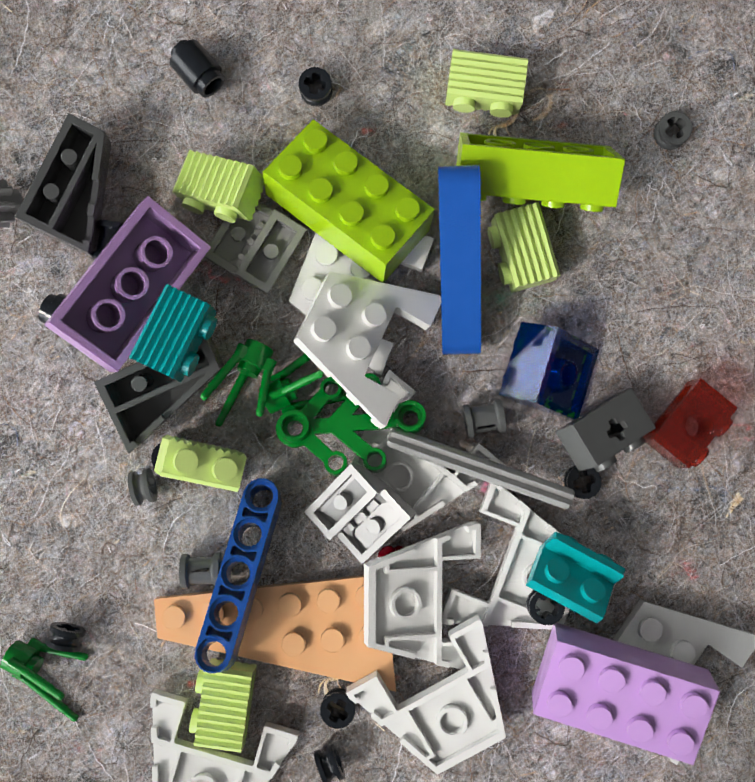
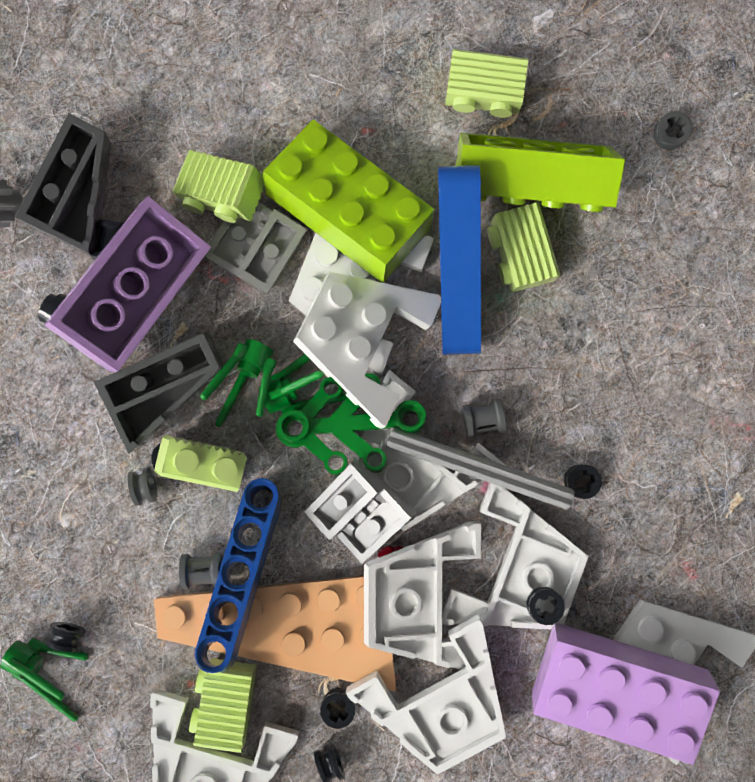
(175, 333): teal brick -> none
(196, 67): black brick -> none
(309, 76): black bush -> none
(549, 370): clear blue slope -> none
(574, 576): teal bracket -> none
(620, 417): dark grey brick -> none
(709, 410): clear red brick -> none

